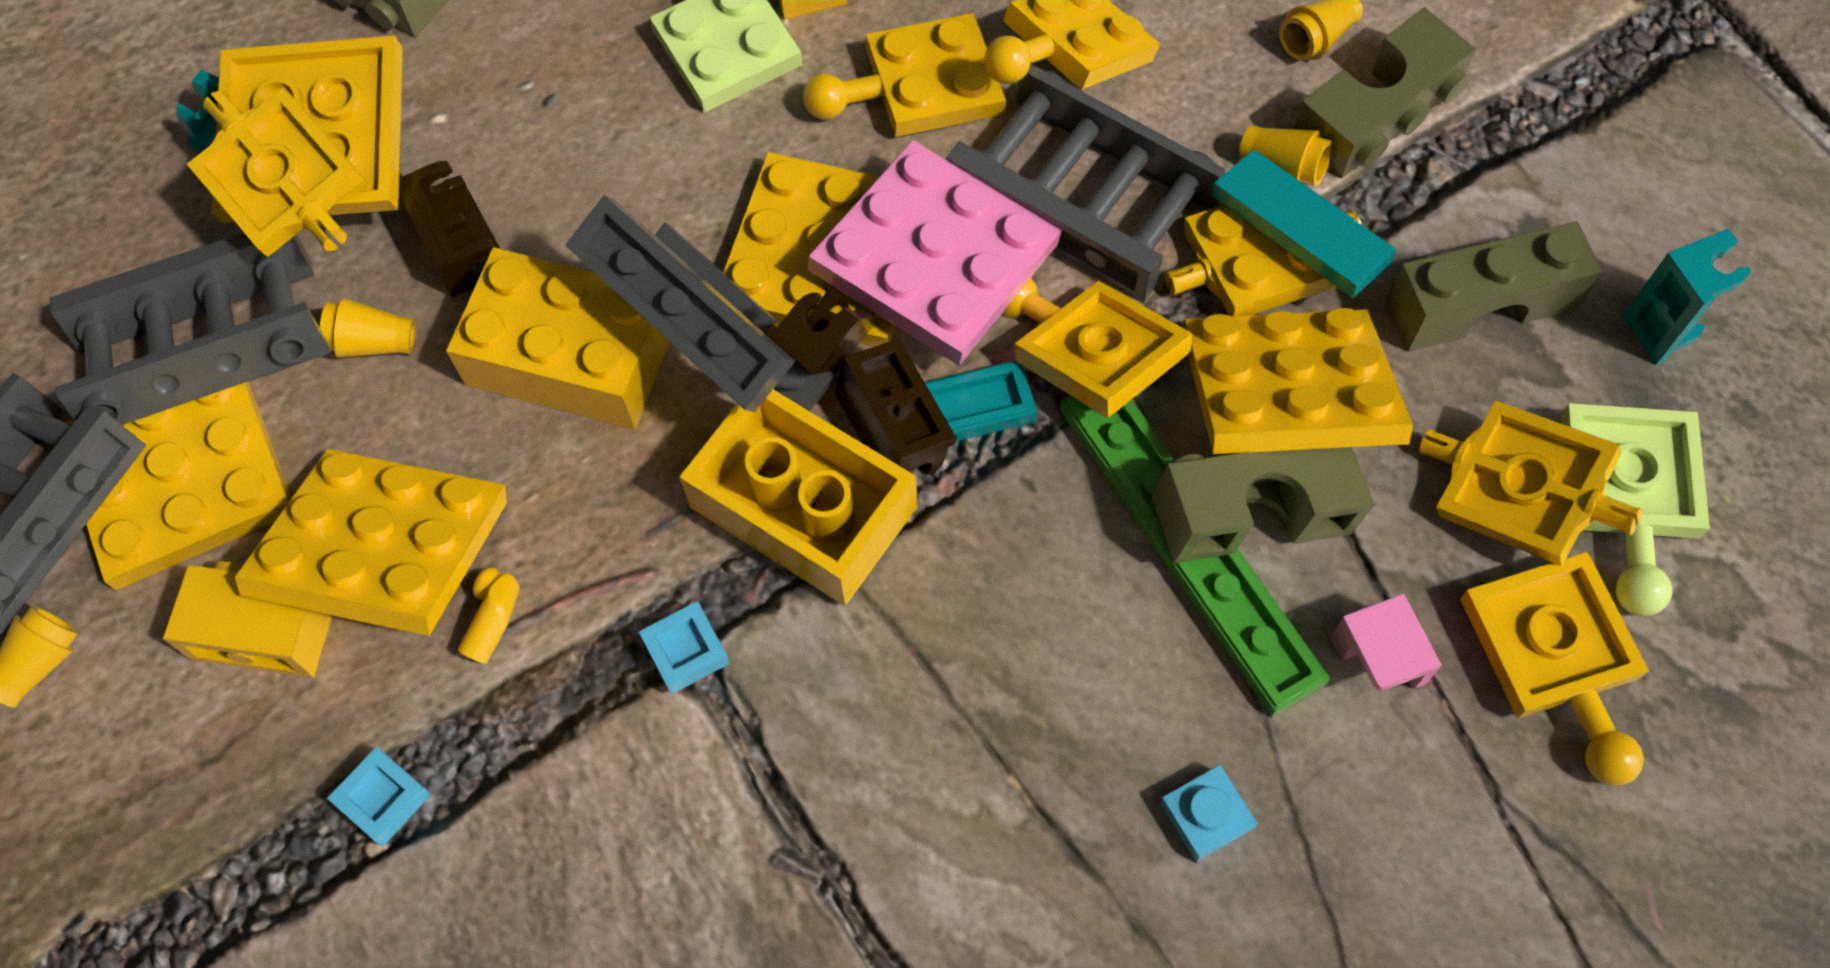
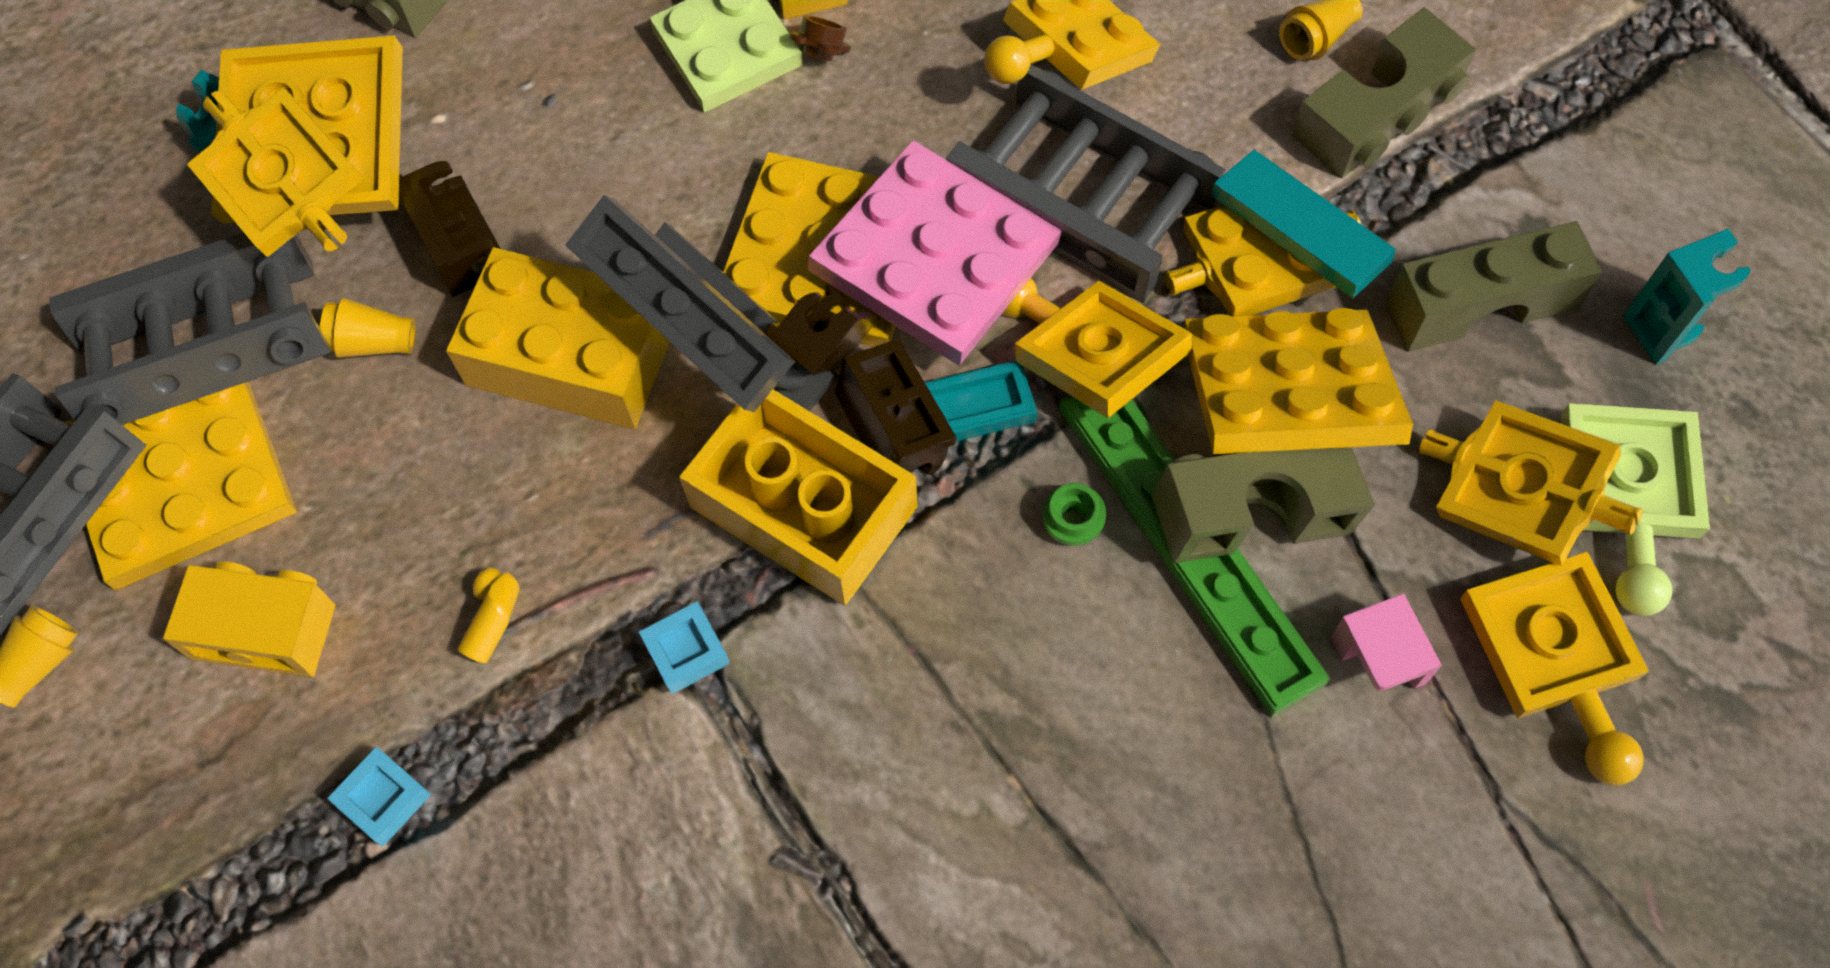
(374, 542): yellow plate -> none
(820, 38): none -> reddish brown plate
(924, 73): yellow plate -> none
(1074, 497): none -> bright green plate
(1208, 813): medium azure plate -> none
(1294, 150): yellow cone -> none

